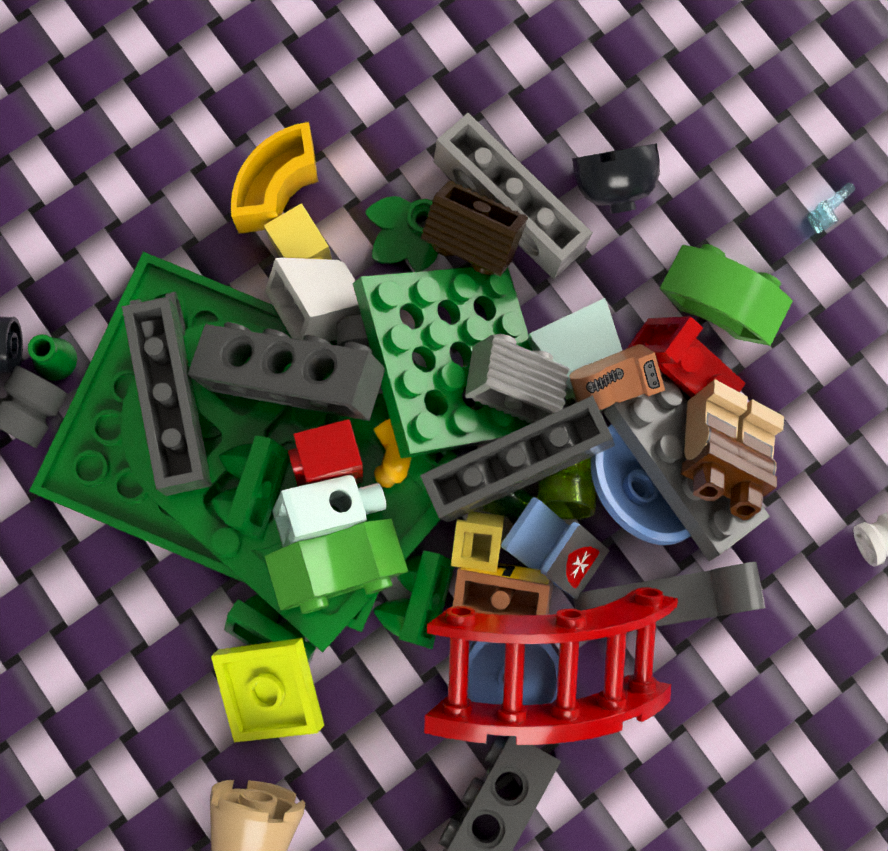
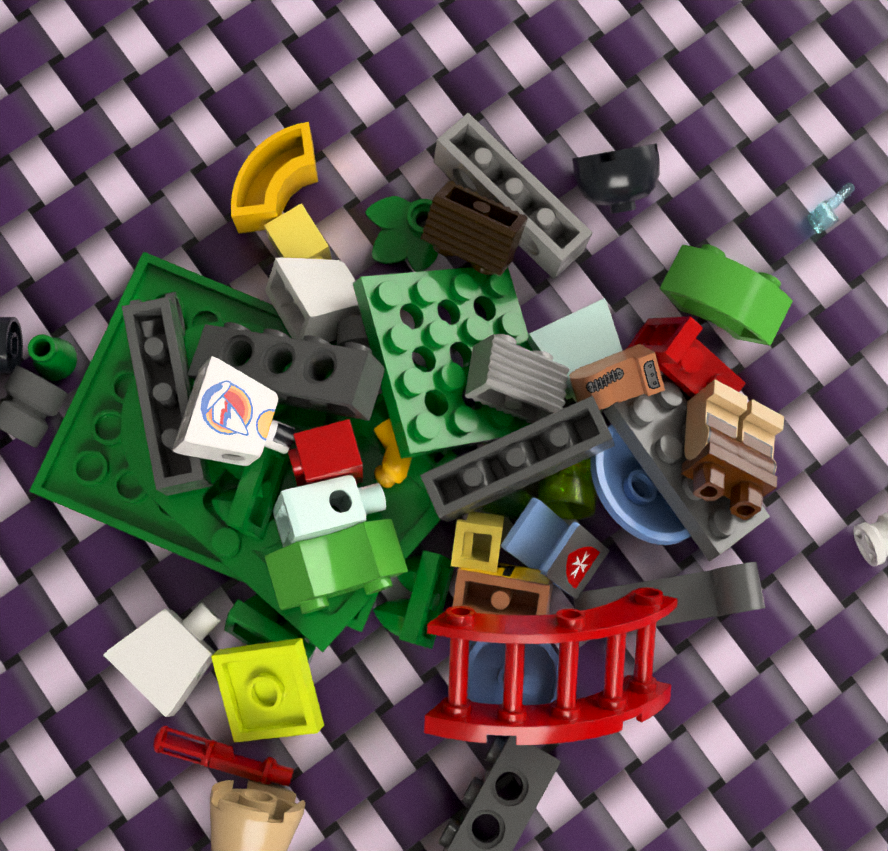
(167, 656): none -> white torso
(221, 757): none -> red piece
(230, 418): none -> white torso

